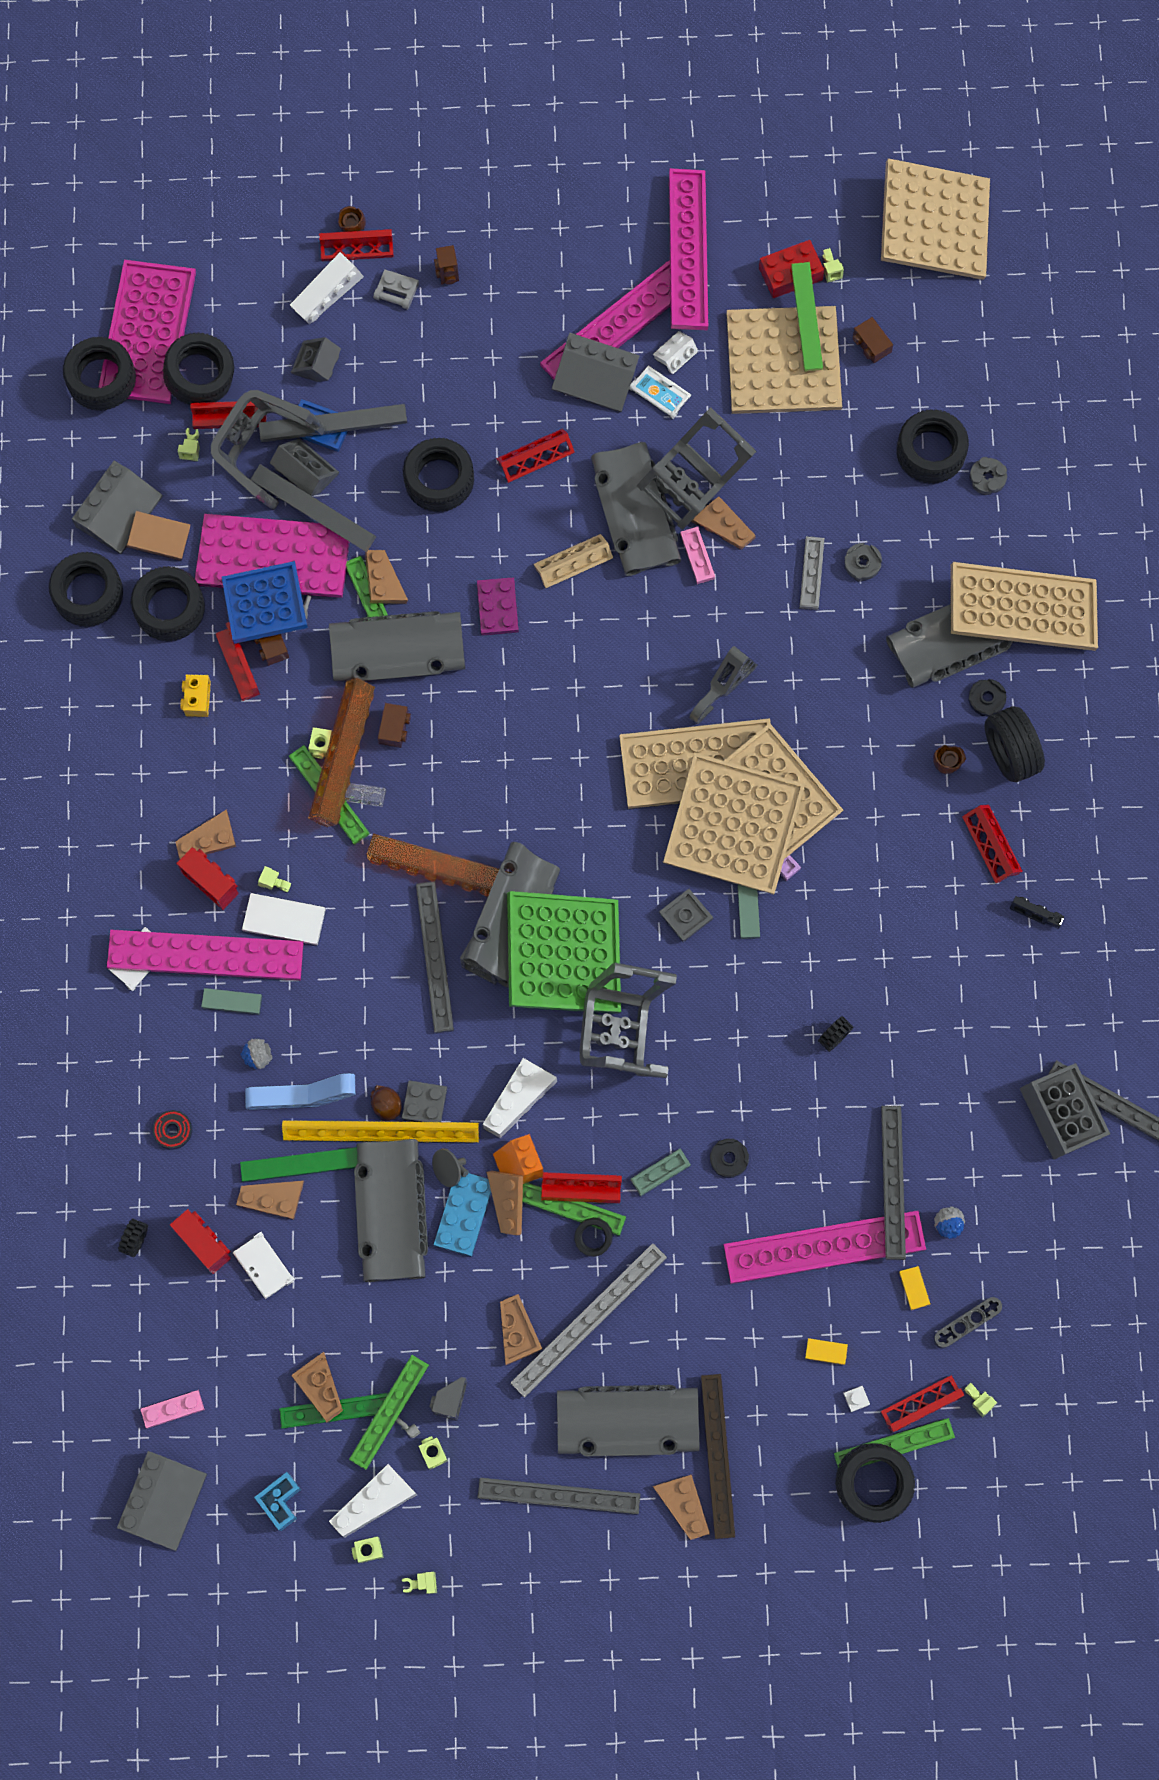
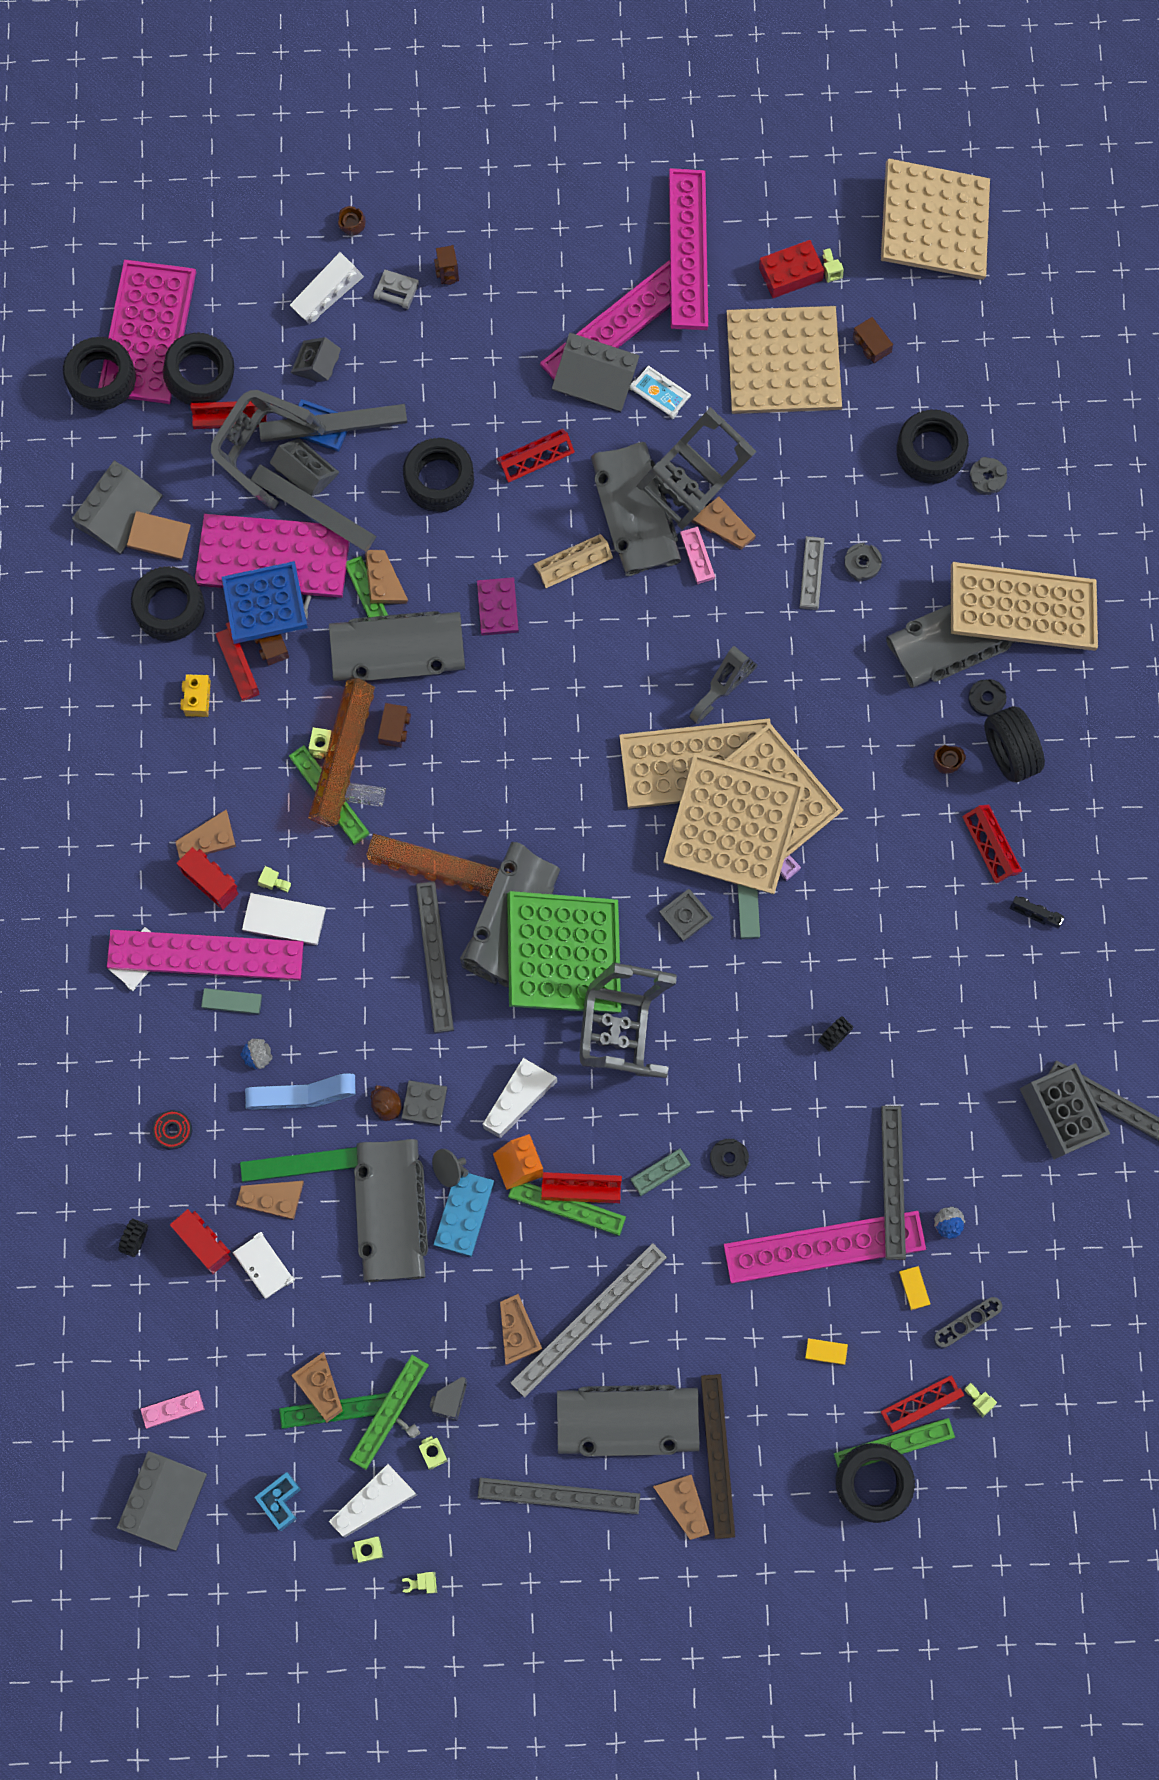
(80, 564): black tyre -> none
(190, 447): yellowish green piece -> none
(359, 239): red fence -> none
(380, 1131): yellow plate -> none
(507, 1198): medium nougat wing -> none
(590, 1251): black tyre -> none
(676, 351): white bracket -> none
(807, 316): bright green tile -> none
(856, 1399): white plate -> none

